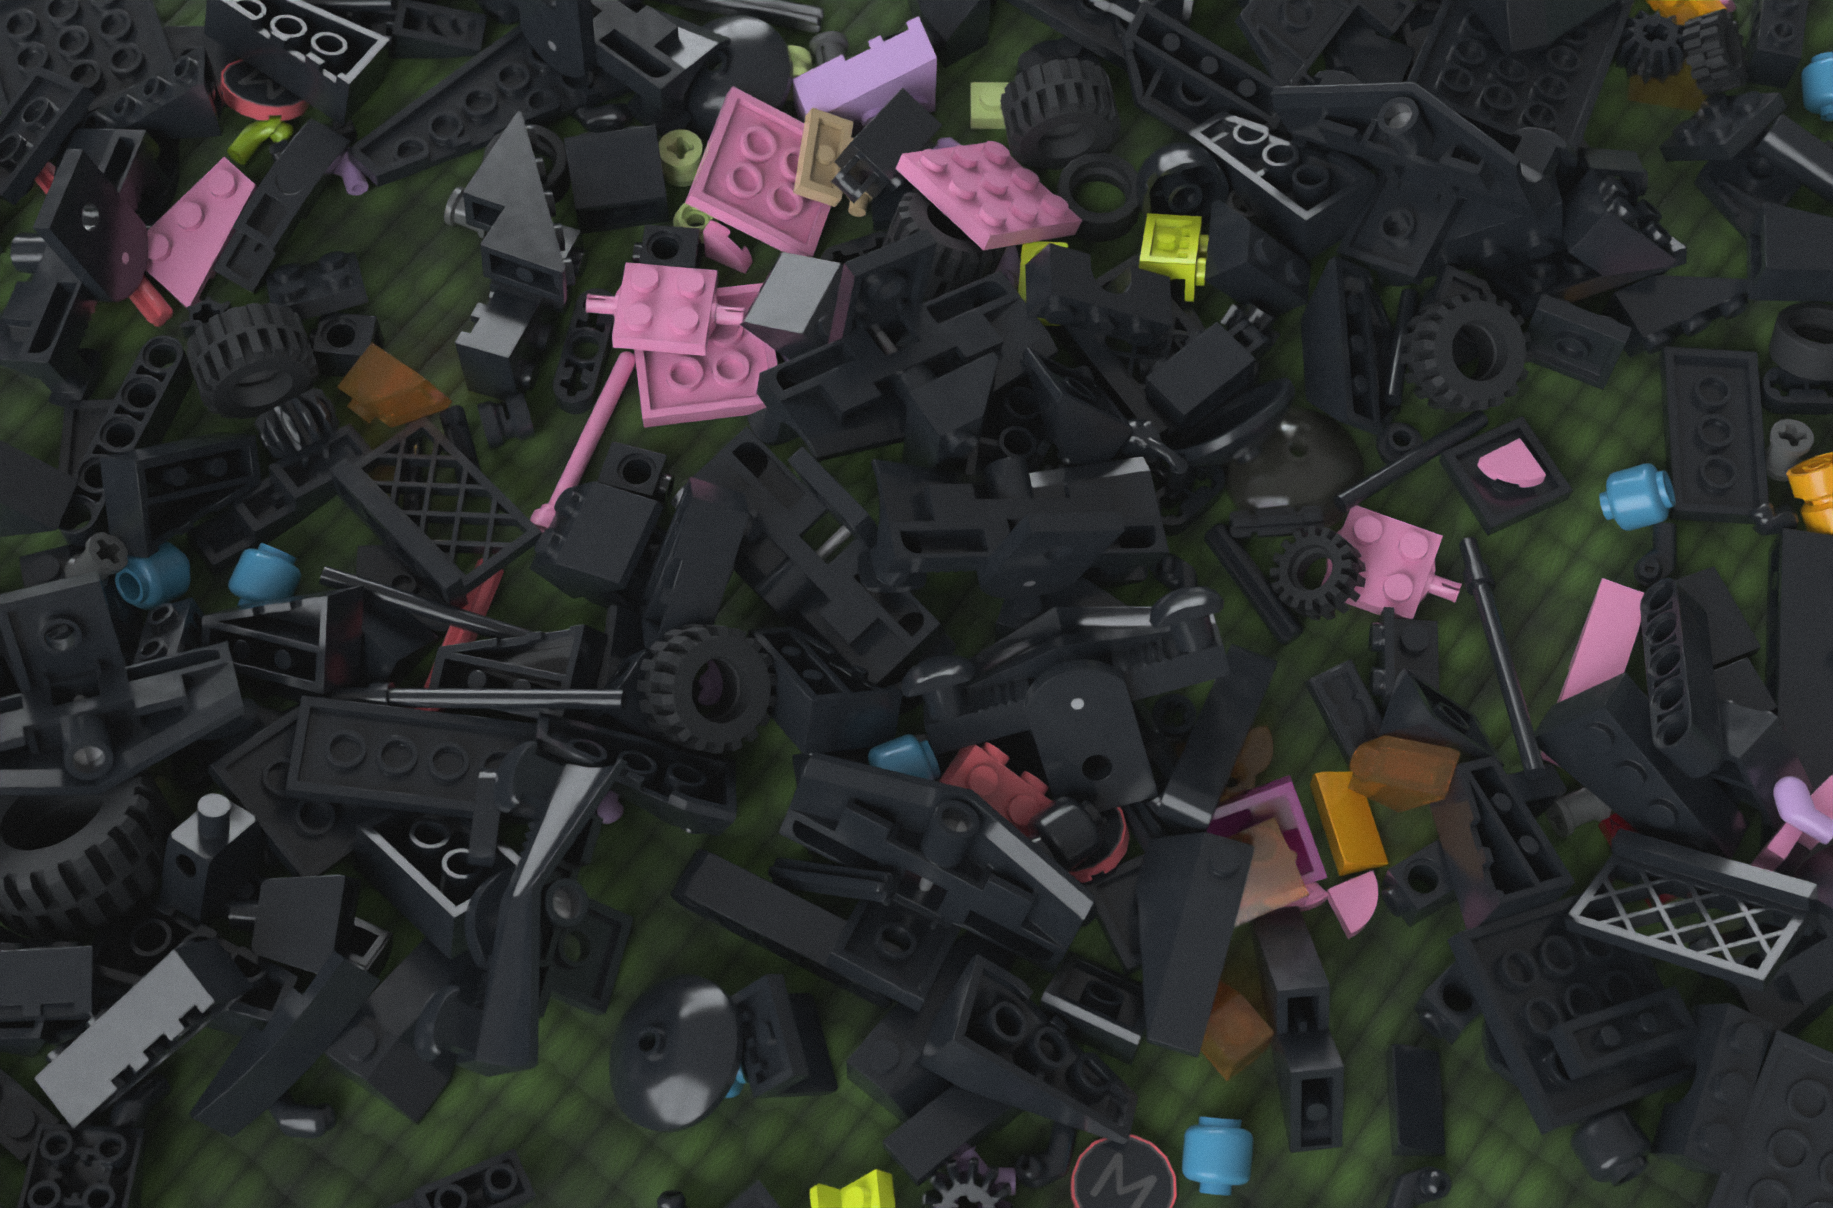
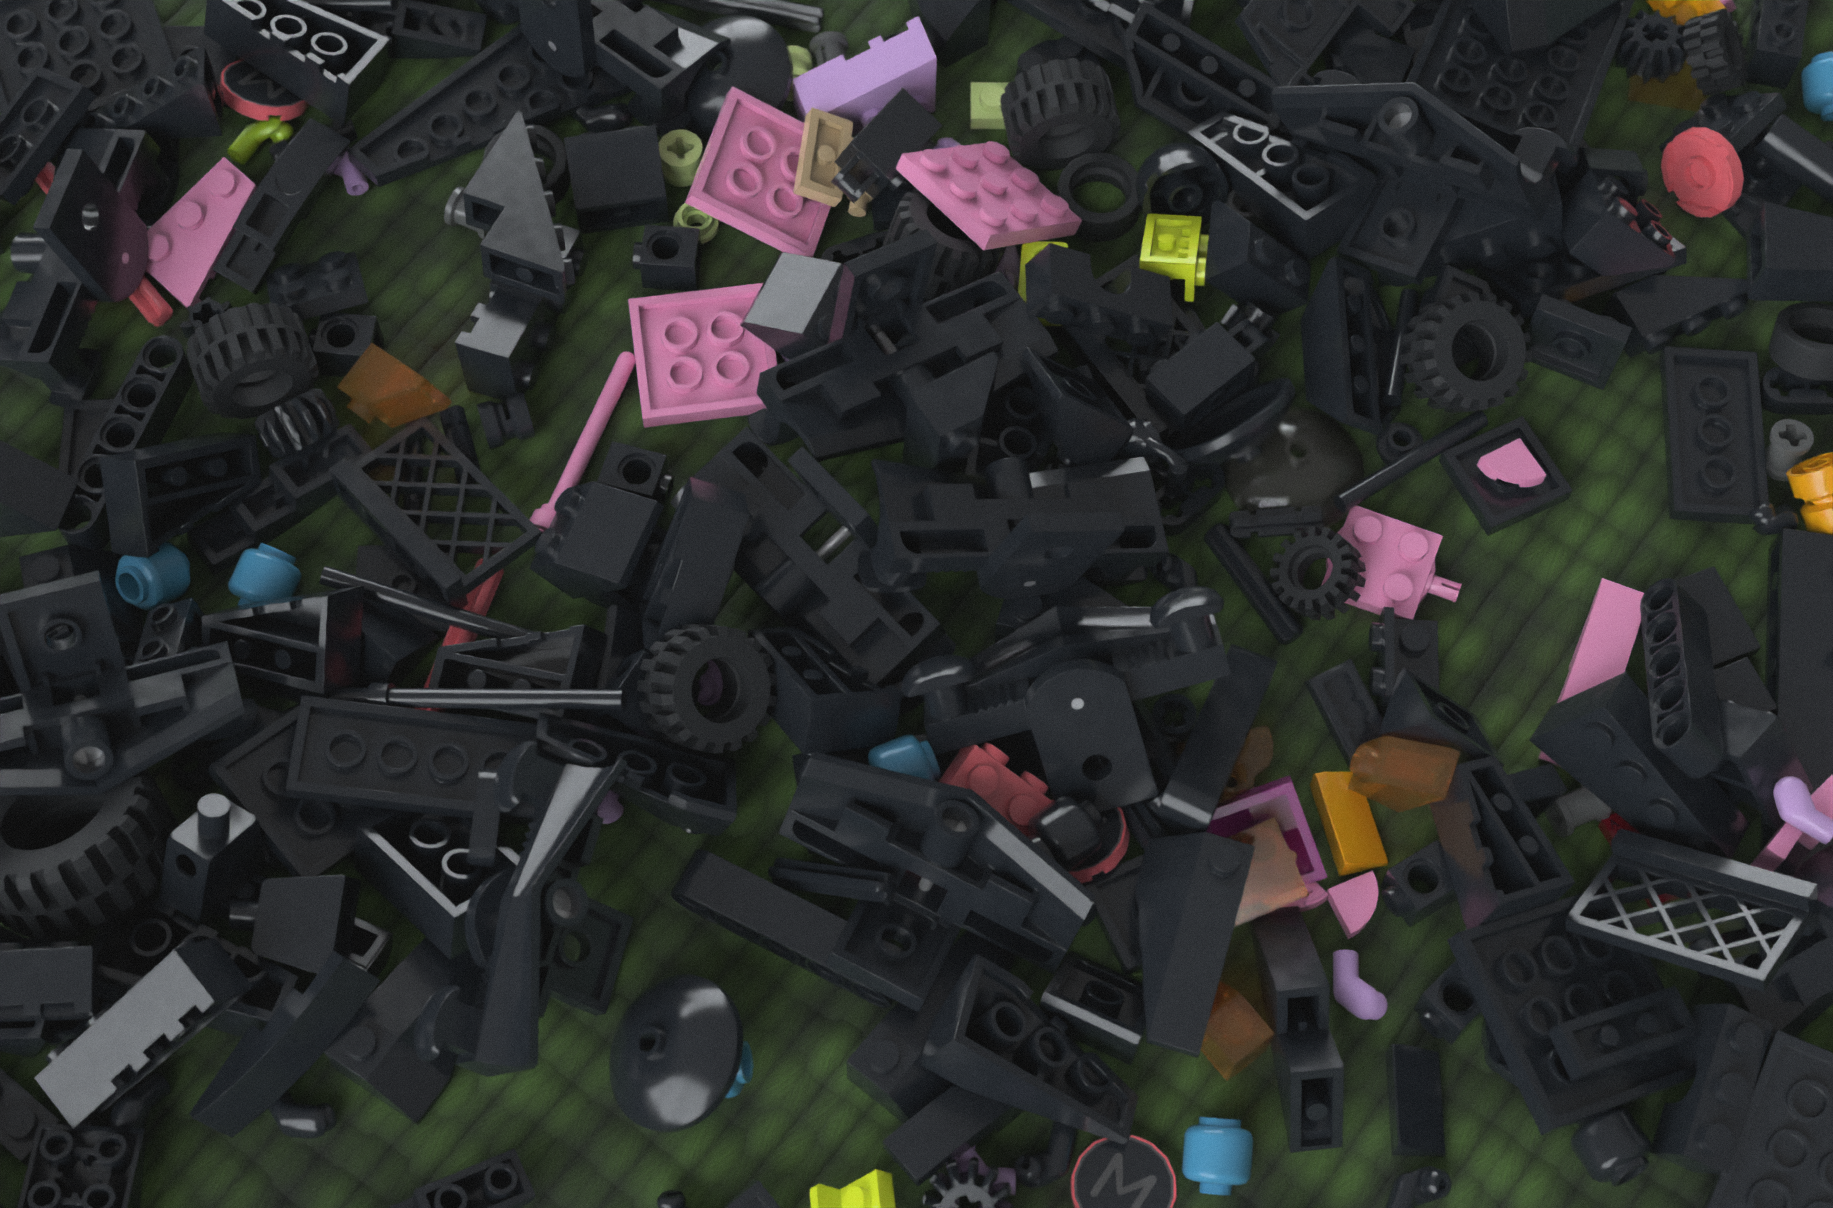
(102, 554): dark grey bush -> none
(590, 369): black beam -> none
(665, 309): bright pink plate -> none
(723, 249): bright pink tile -> none
(783, 1041): black bracket -> none
(1353, 992): none -> lavender arm
(1480, 584): black bar -> none
(1637, 497): dark azure head -> none
(1661, 559): black arm -> none
(1702, 172): none -> coral tile

